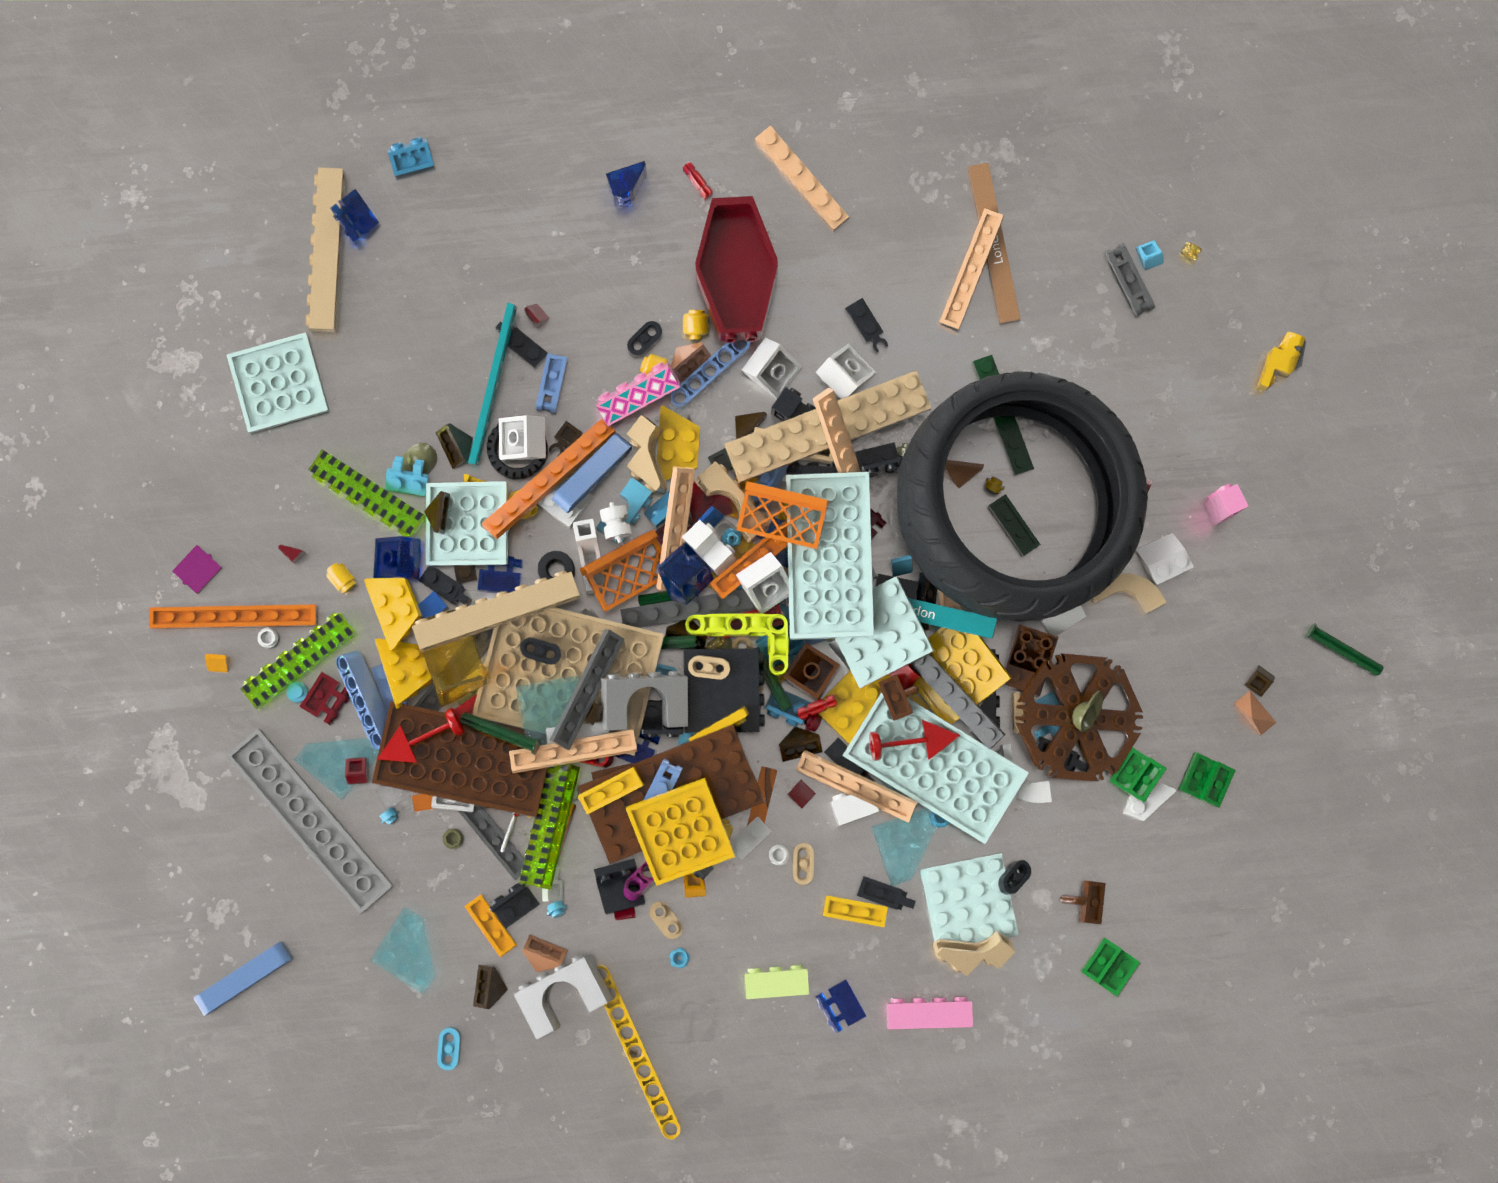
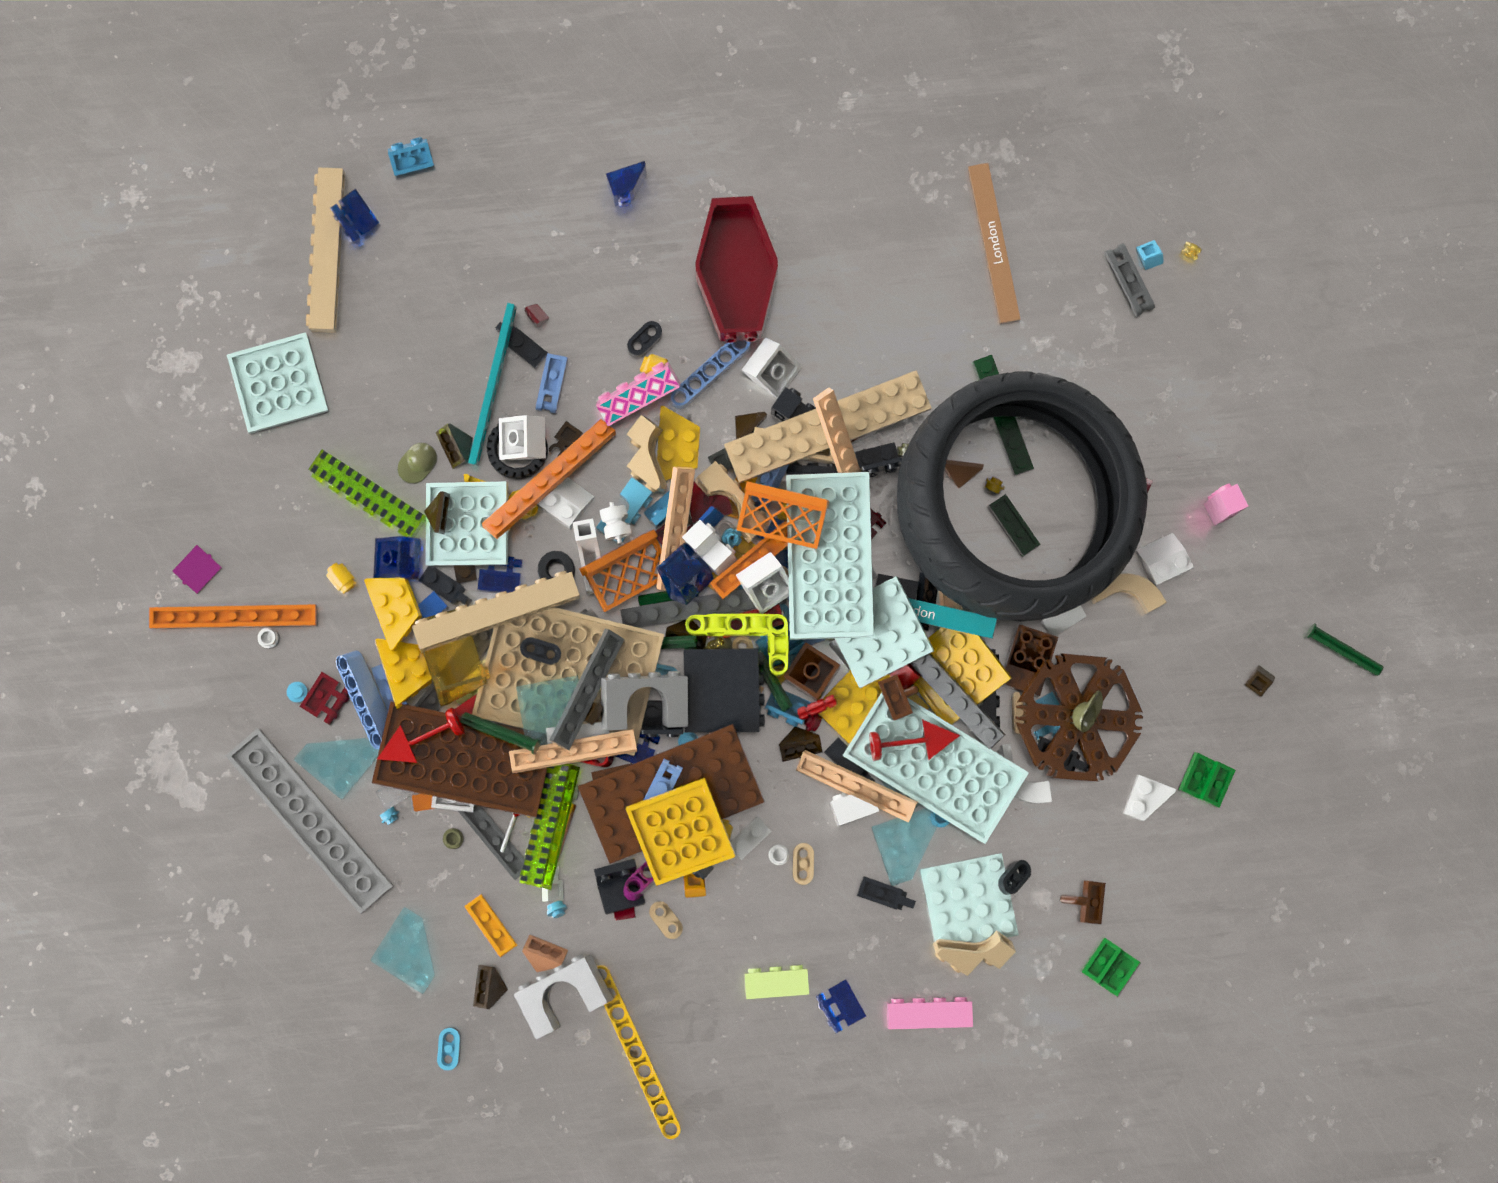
(217, 662): light orange slope -> none
(242, 978): medium blue beam -> none
(292, 554): dark red slope -> none
(298, 660): clear neon green brick -> none
(356, 770): dark red slope -> none
(406, 481): medium azure plate -> none
(514, 905): black bracket -> none
(592, 473): medium blue beam -> none
(610, 790): yellow plate -> none
(679, 963): medium azure plate -> none
(689, 359): nougat slope -> none
(696, 323): yellow head -> none
(697, 180): red axle -> none
(709, 667): tan plate -> none
(735, 718): yellow plate -> none
(766, 783): orange sticker -> none
(801, 178): light nougat plate -> none
(801, 794): dark red slope -> none
(845, 372): white slope -> none
(855, 911): yellow plate -> none
(866, 323): black plate -> none
(901, 565): medium azure slope -> none
(971, 269): light nougat plate -> none
(1138, 775): green slope -> none
(1255, 713): nougat slope -> none
(1283, 360): yellow plate -> none

